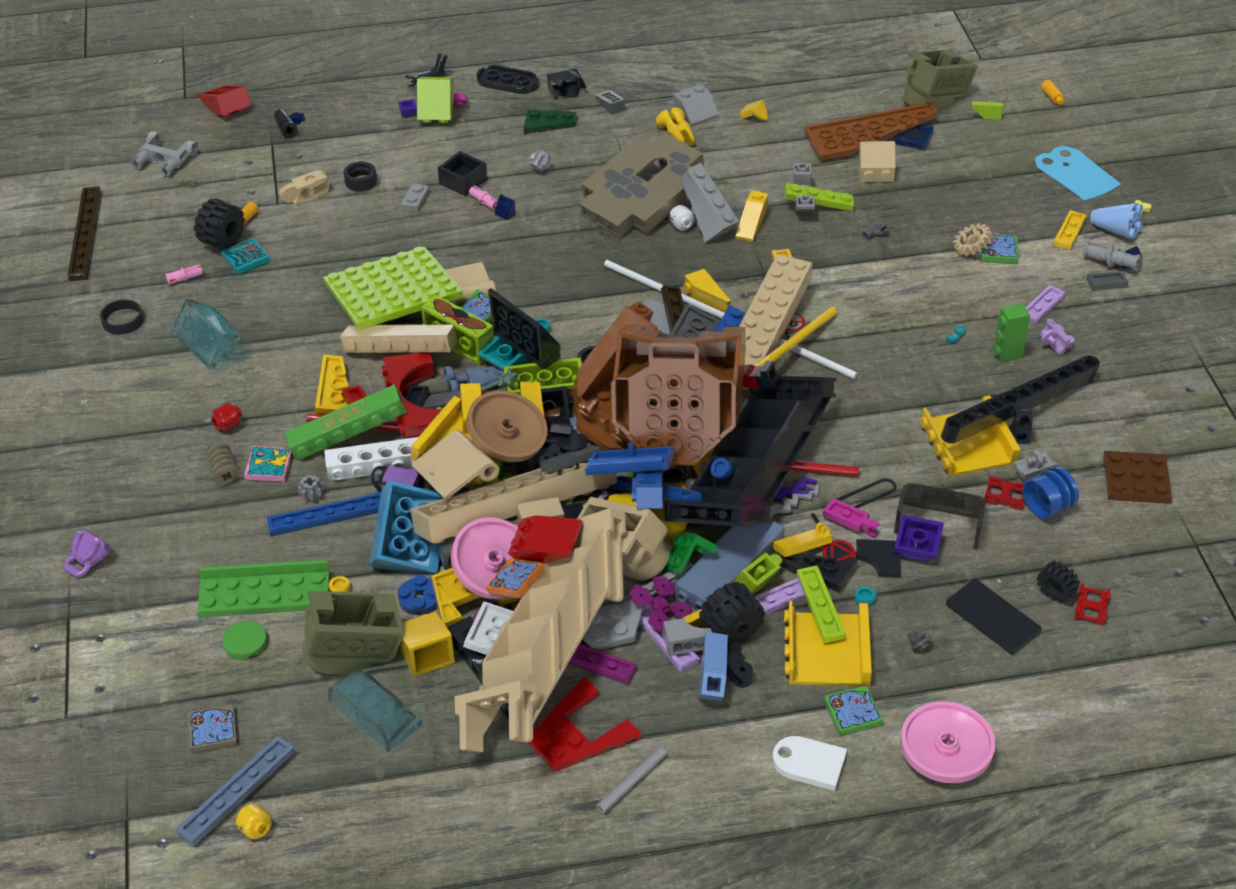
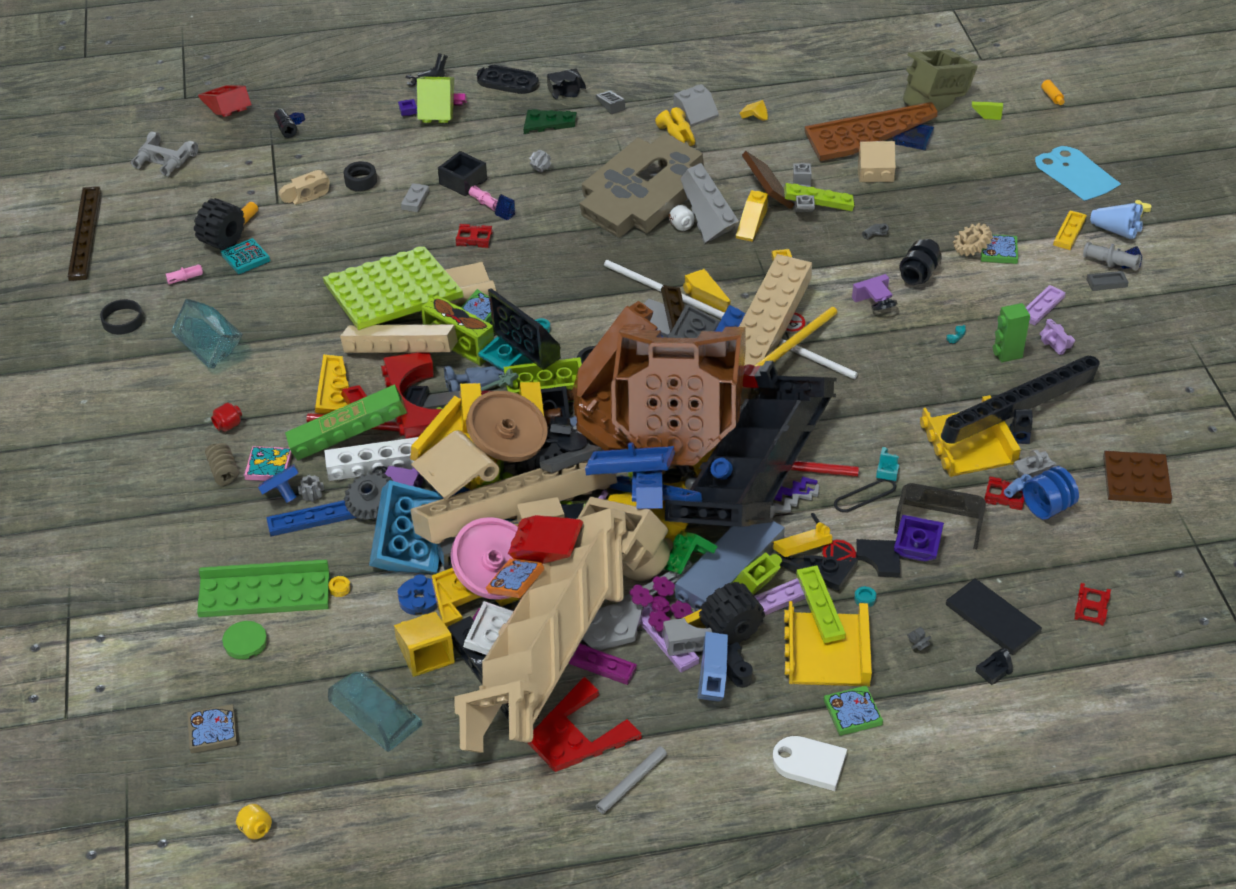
(86, 550): medium lavender piece -> none
(235, 791): sand blue plate -> none
(280, 482): none -> blue tile
(350, 631): olive brick -> none
(364, 495): none -> dark grey gear
(472, 239): none -> red piece
(767, 179): none -> reddish brown tile
(850, 517): dark pink plate -> none
(877, 289): none -> medium lavender piece
(888, 466): none -> teal slope
(920, 261): none -> black piece
(947, 742): bright pink dish -> none
(995, 666): none -> black tile
(1016, 485): none -> medium blue arm
(1058, 581): black tyre -> none

